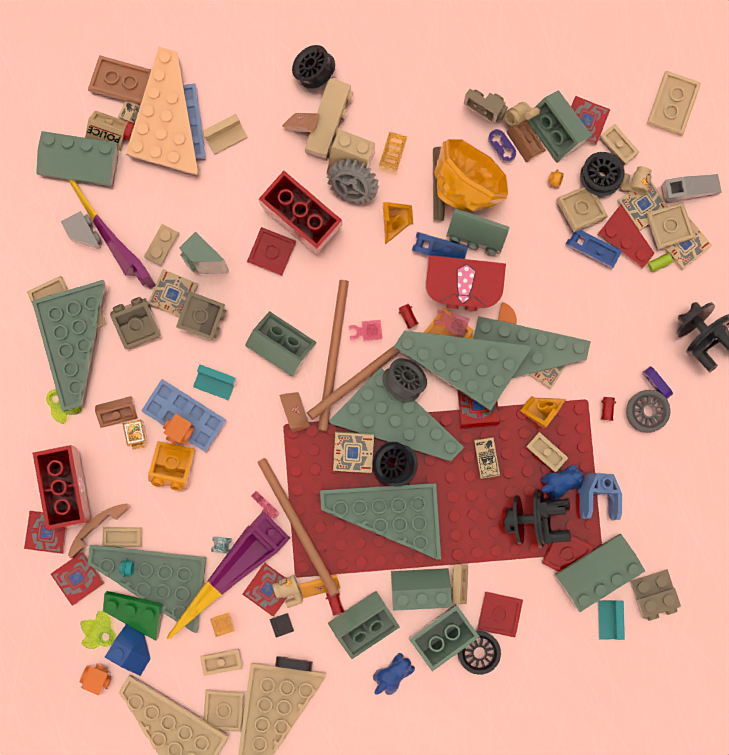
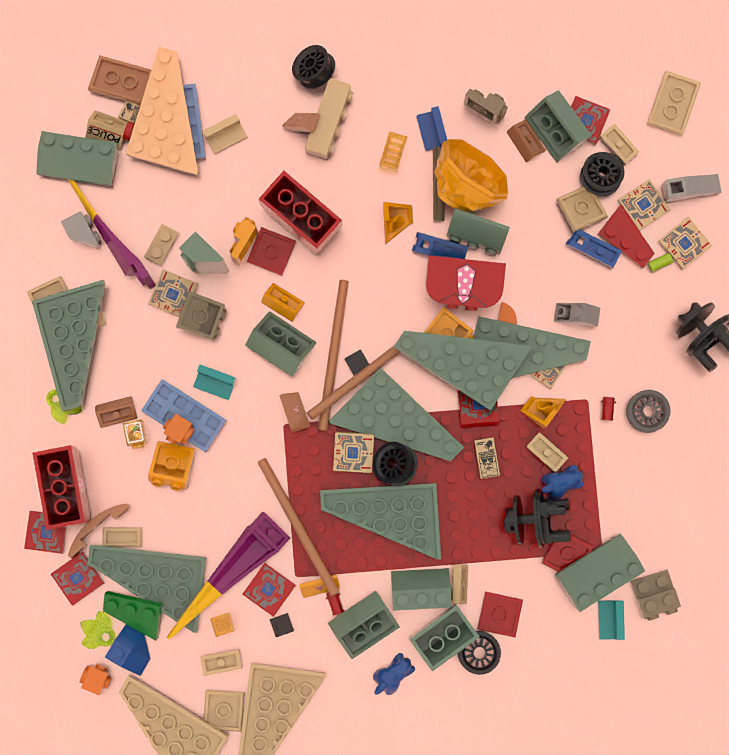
(126, 568): teal plate -> none
(134, 322): dark tan plate -> none
(221, 544): clear light blue wheel -> none
(244, 236): none -> light orange plate
(268, 508): clear pink plate -> none
(282, 302): none -> light orange slope
(288, 587): tan piece -> none
(292, 663): black beam -> none
(352, 147): tan slope -> none
(352, 181): light grey gear -> none
(356, 362): none -> black tile
(370, 330): clear pink plate -> none
(404, 380): dark grey wheel -> none
(408, 315): red pin -> none
(431, 128): none -> blue panel
(455, 323): clear pink plate -> none
(499, 148): dark purple beam -> none
(520, 113): tan piece -> none
(556, 178): light orange plate -> none
(577, 314): none -> light grey slope
(600, 485): medium blue piece -> none
(640, 181): tan piece -> none
(657, 382): dark purple beam -> none
(670, 225): tan tile -> none

